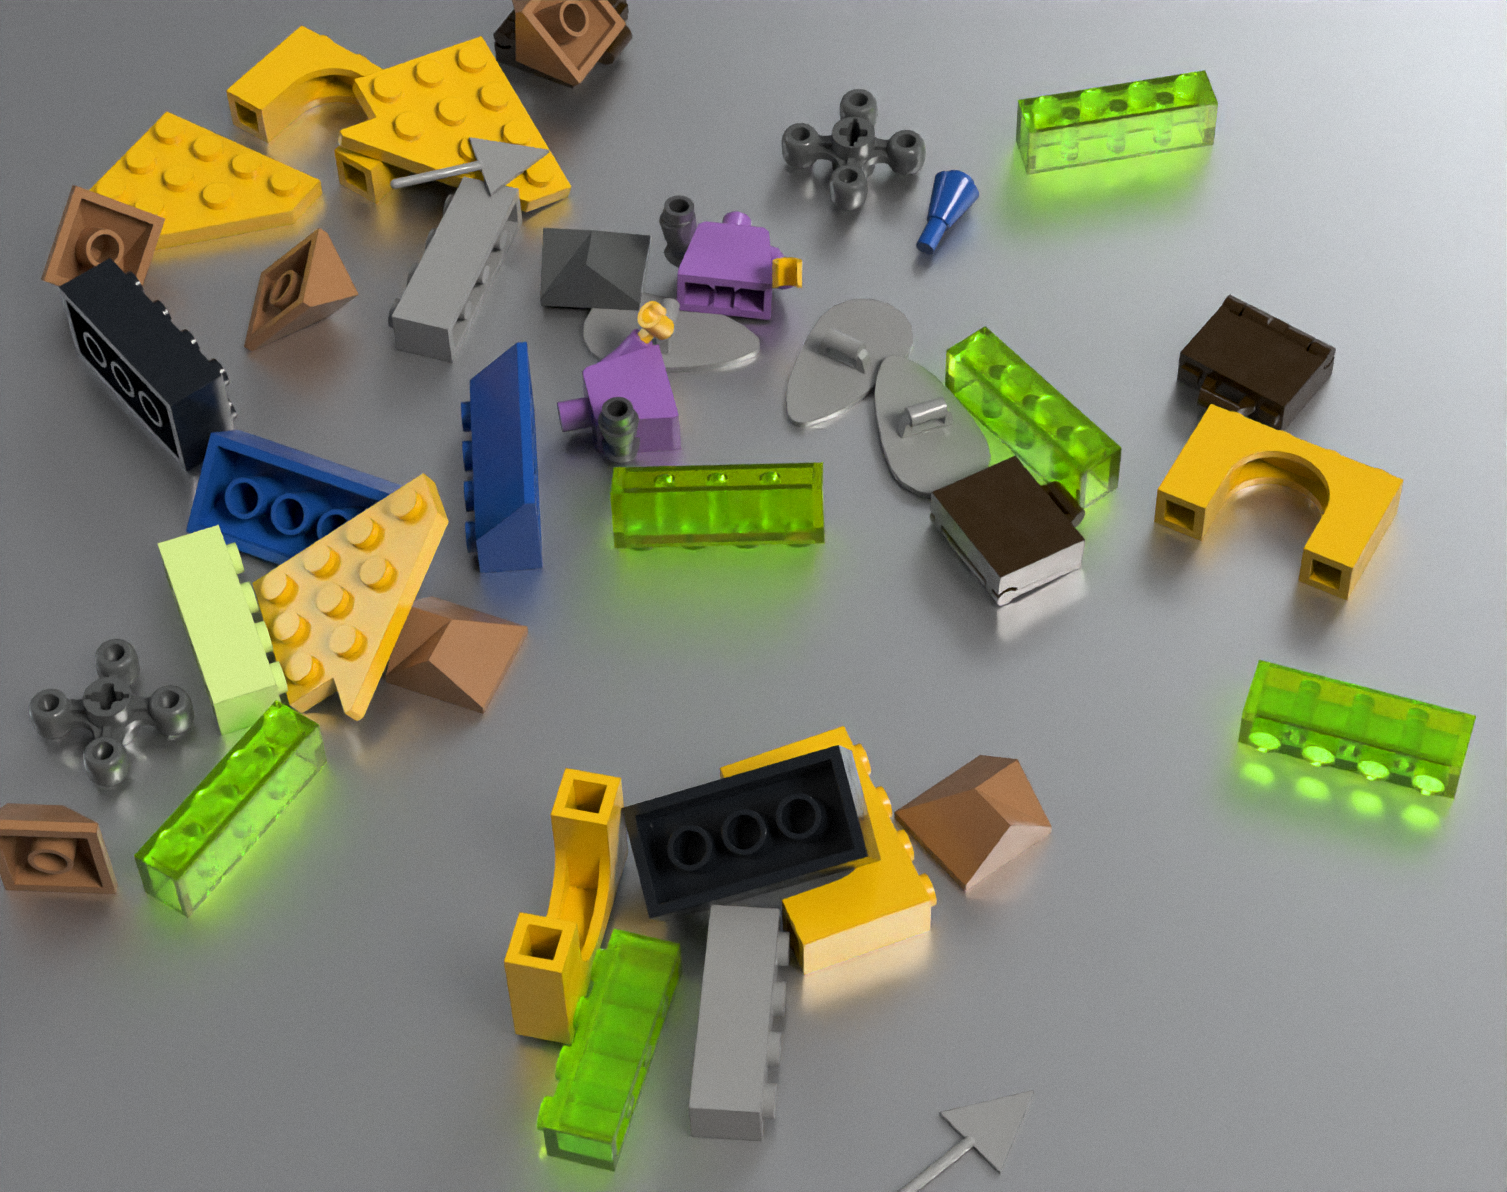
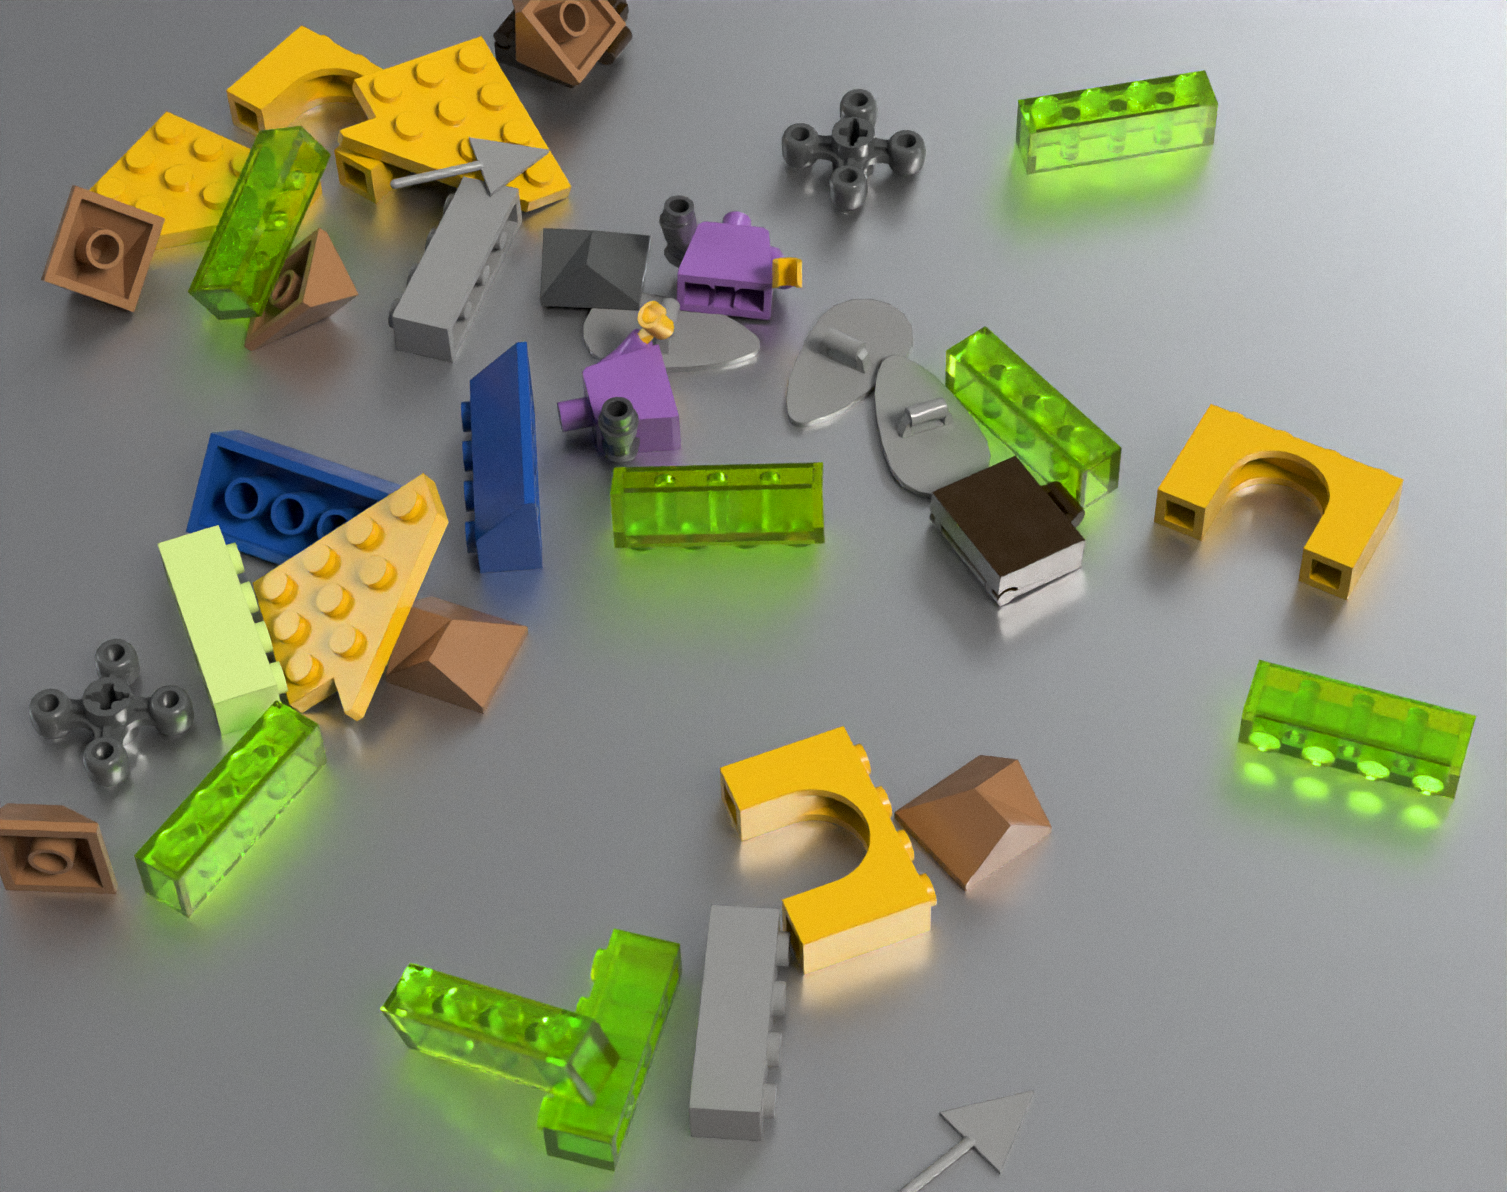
(148, 361): black brick -> none
(259, 223): none -> clear neon green brick
(501, 1034): none -> clear neon green brick
(554, 954): yellow arch -> none
(751, 833): black brick -> none
(950, 198): blue cone -> none
(1255, 364): dark brown piece -> none

